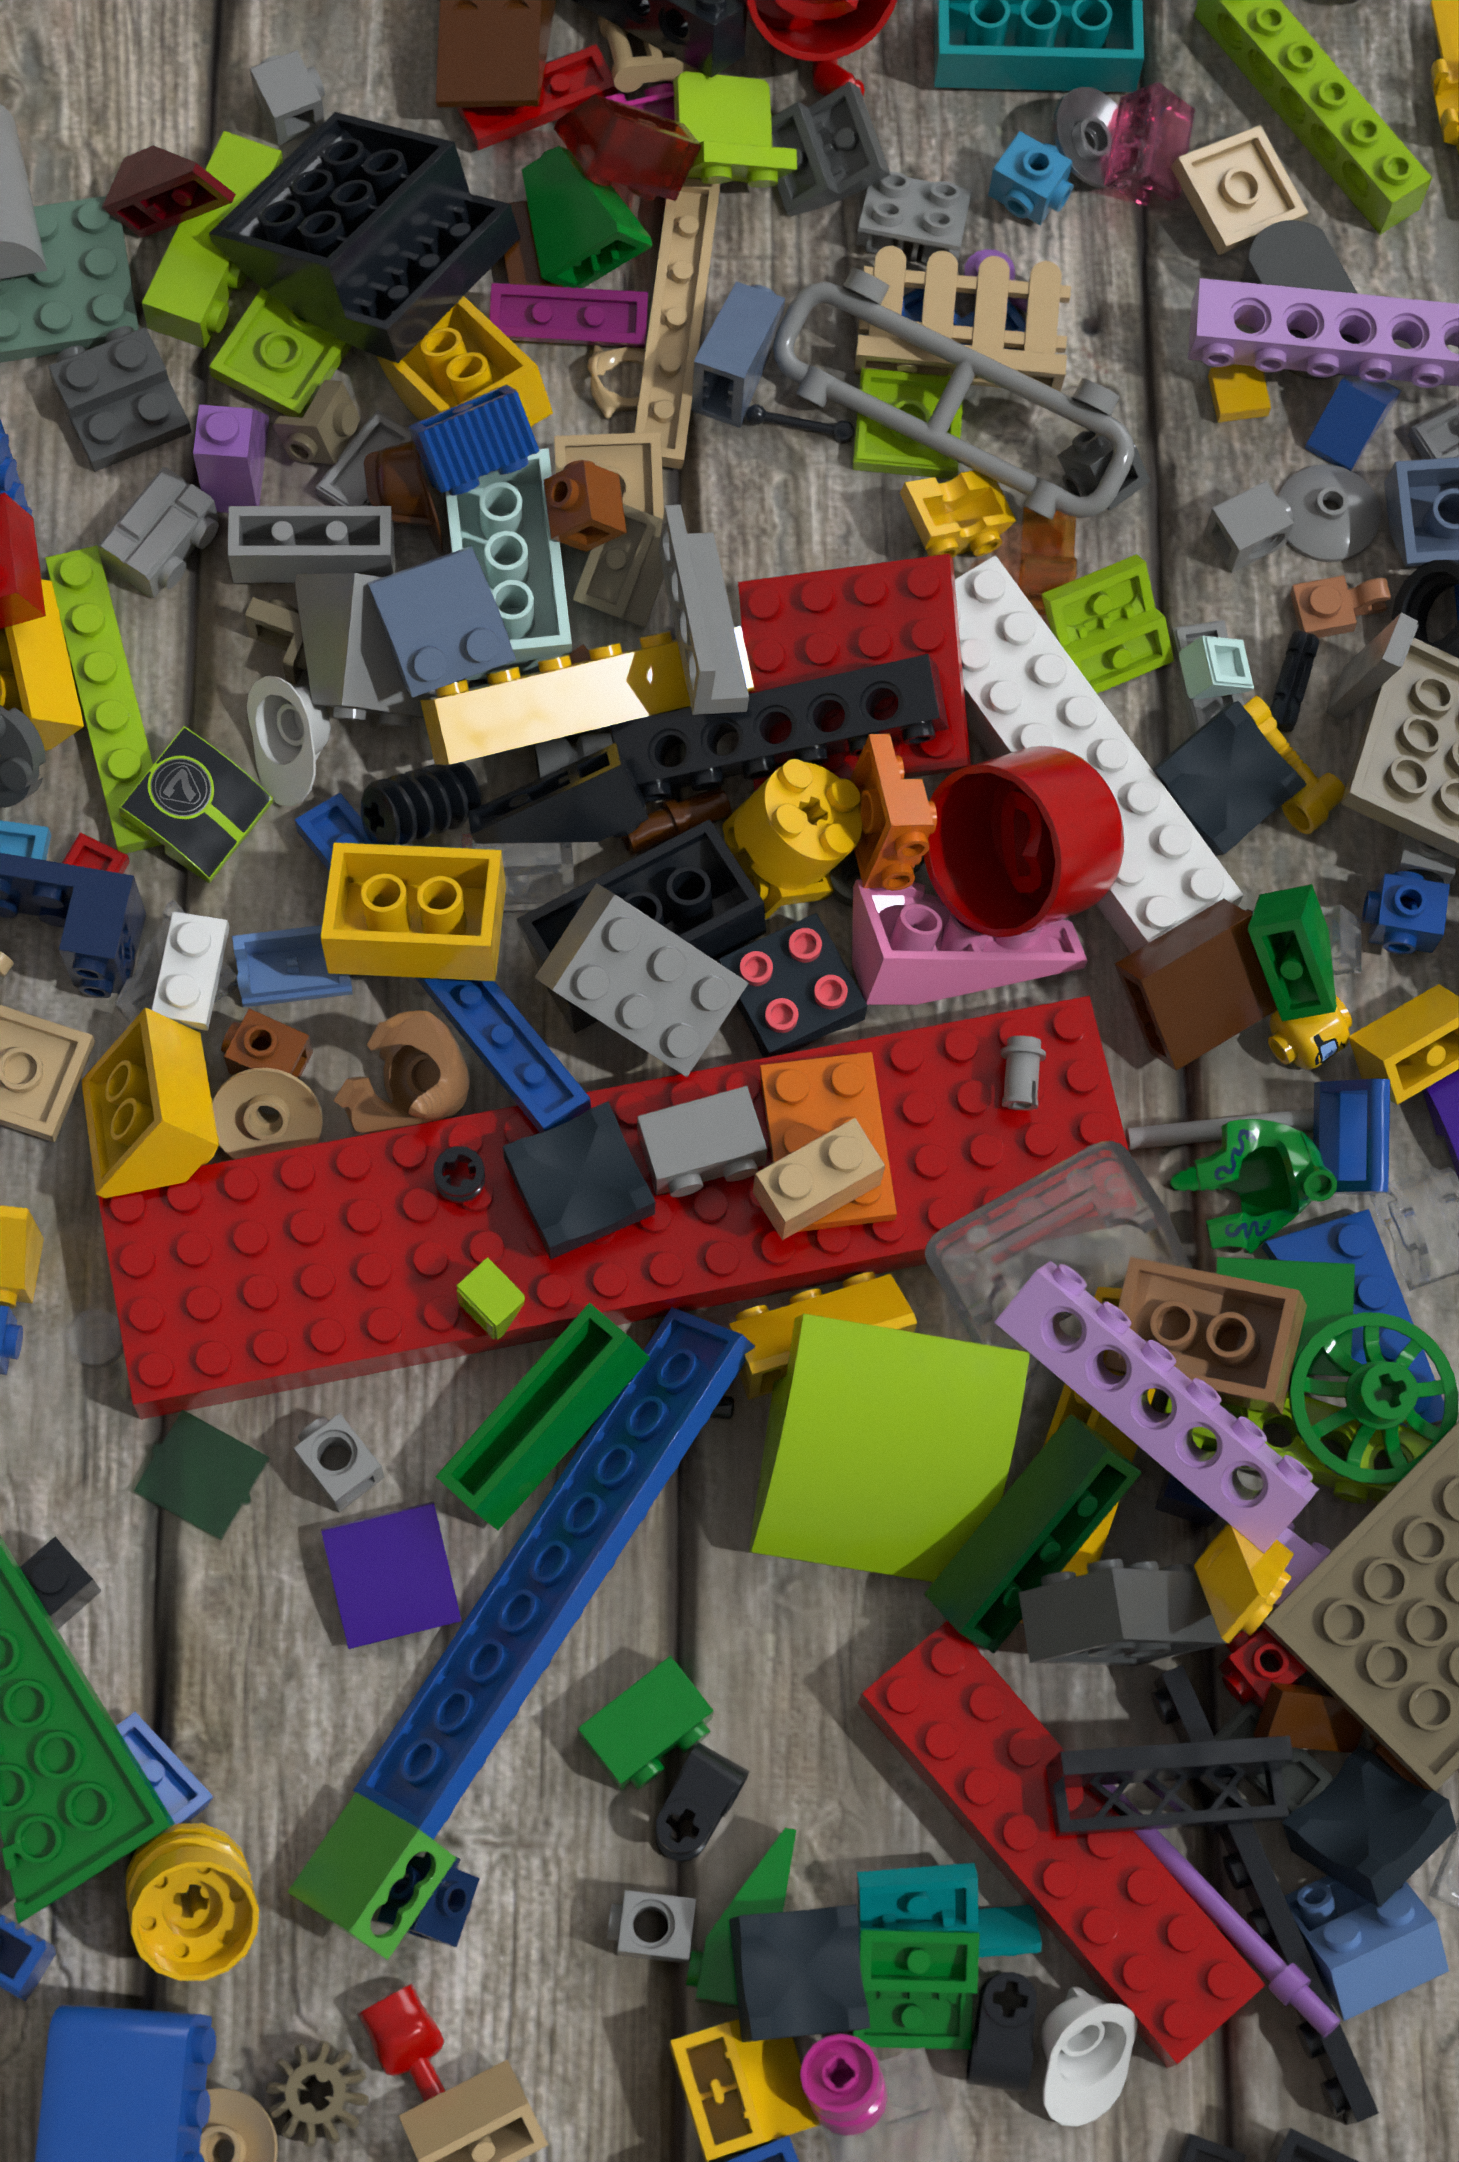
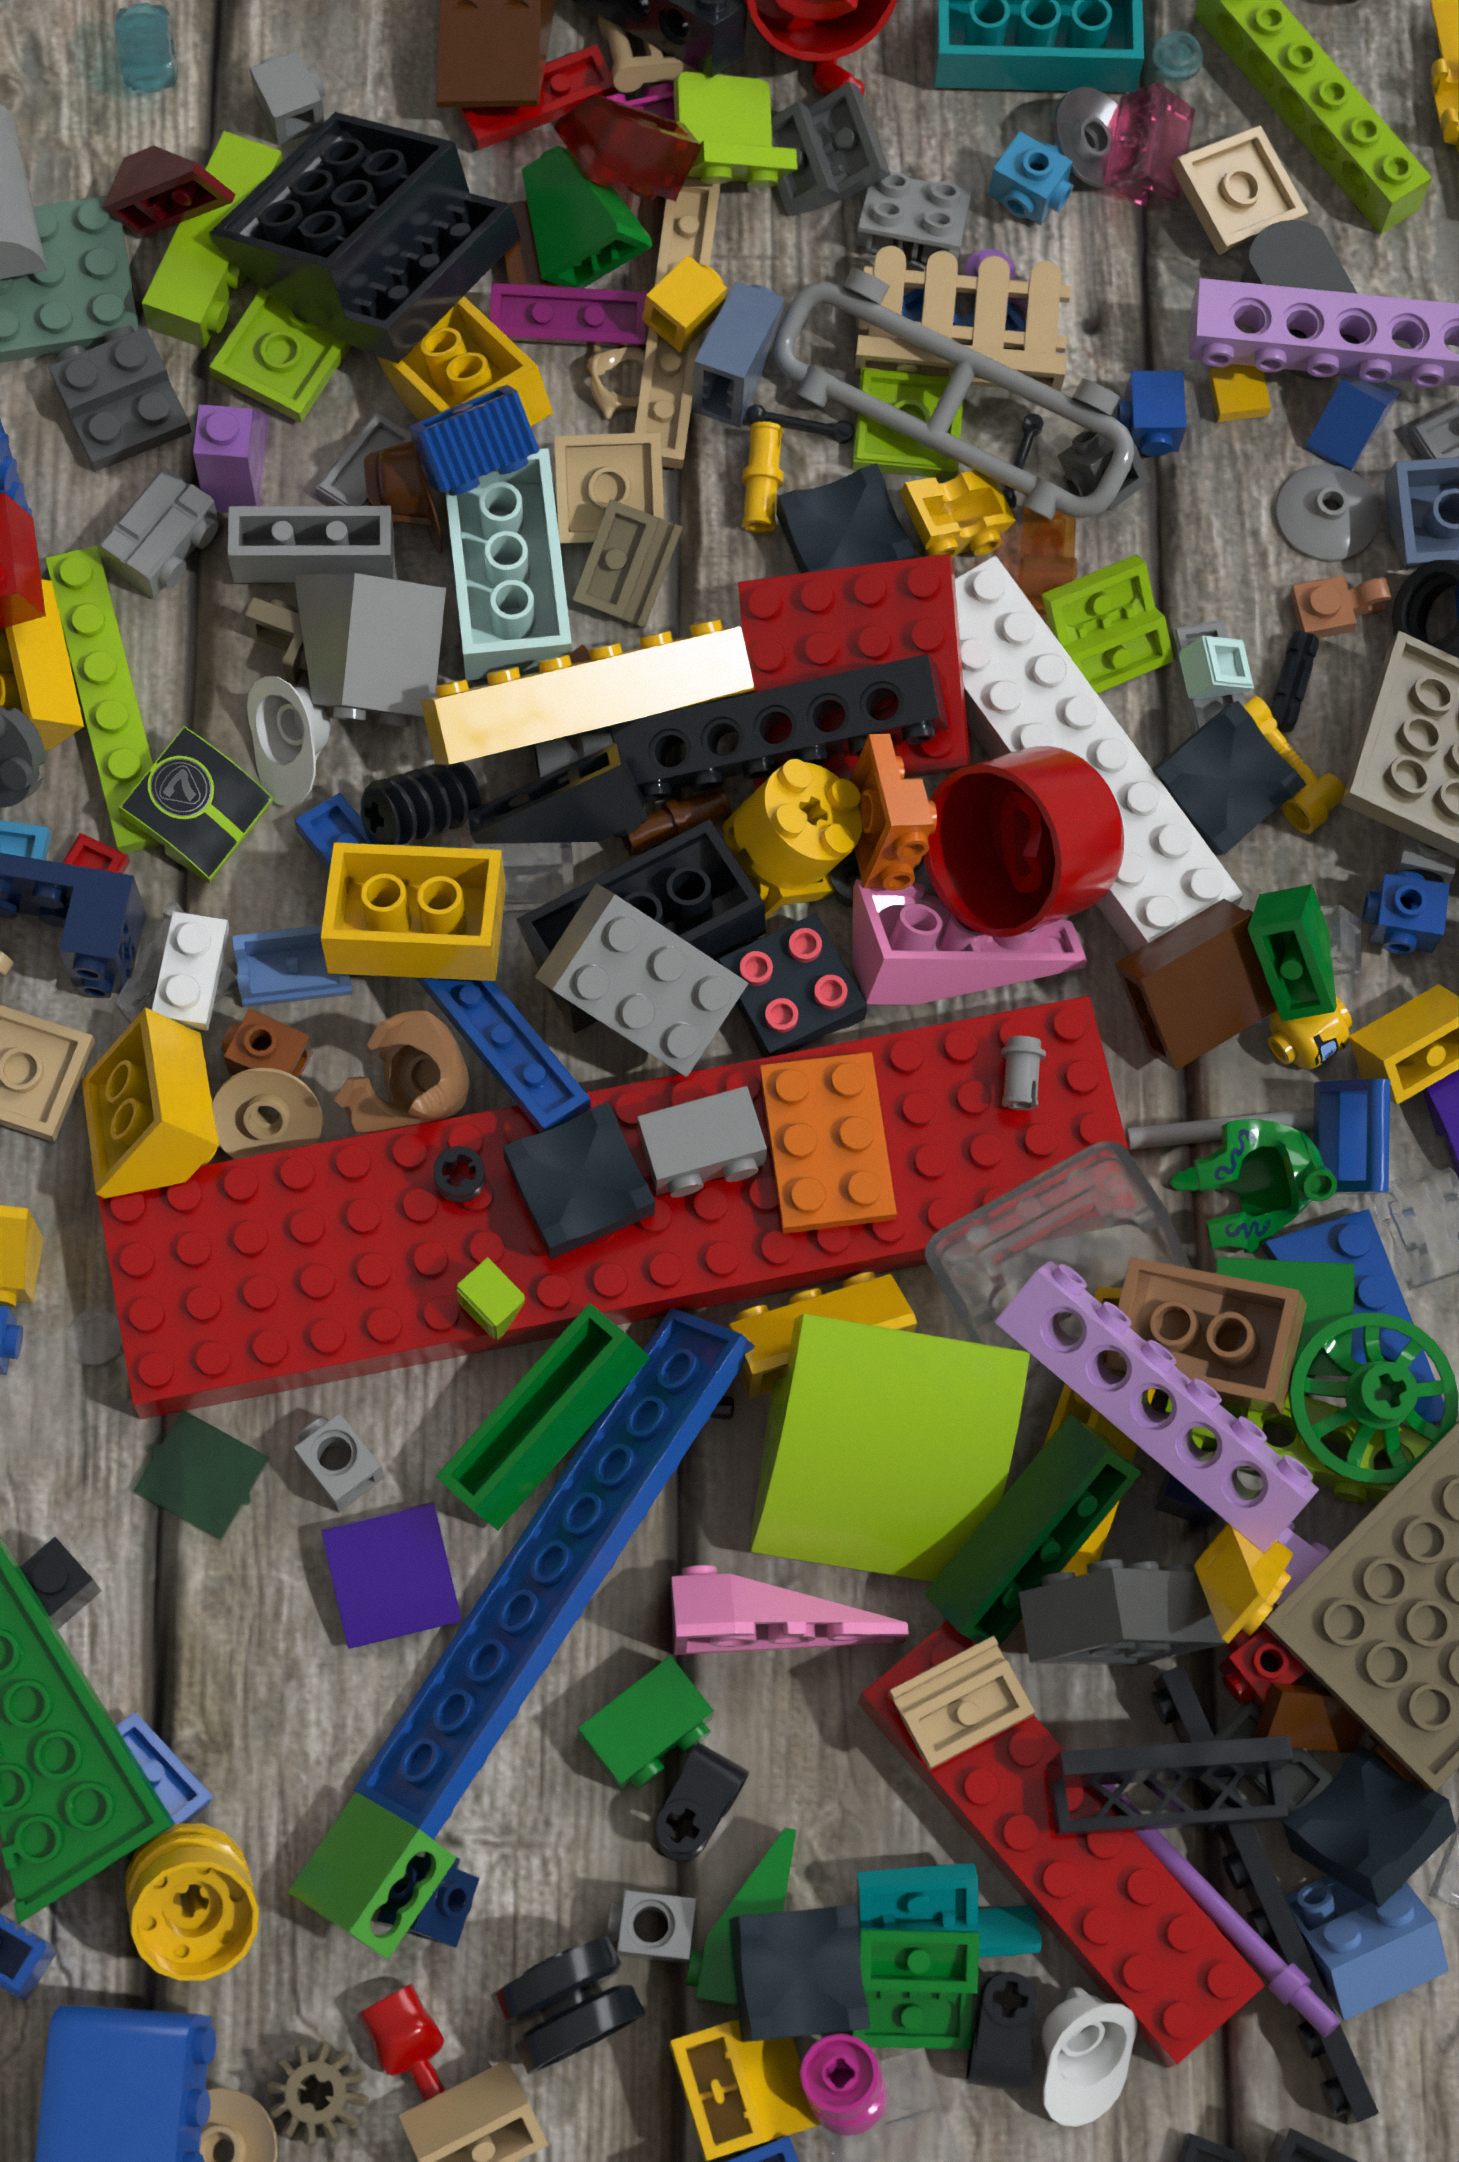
(146, 47): none -> clear light blue gear
(324, 427): dark tan bracket -> none
(441, 622): sand blue slope -> none
(564, 1998): none -> black wheel
(584, 505): dark orange brick -> none
(684, 303): none -> yellow brick
(701, 618): light grey fence -> none
(747, 1615): none -> bright pink wedge
(762, 477): none -> yellow pin
(818, 1178): tan brick -> none
(843, 523): none -> black brick
(961, 1703): none -> tan plate
(1032, 427): none -> black hinge
(1154, 411): none -> blue brick
(1177, 56): none -> clear light blue plate
(1249, 526): light grey brick -> none
(1372, 666): light grey tile -> none

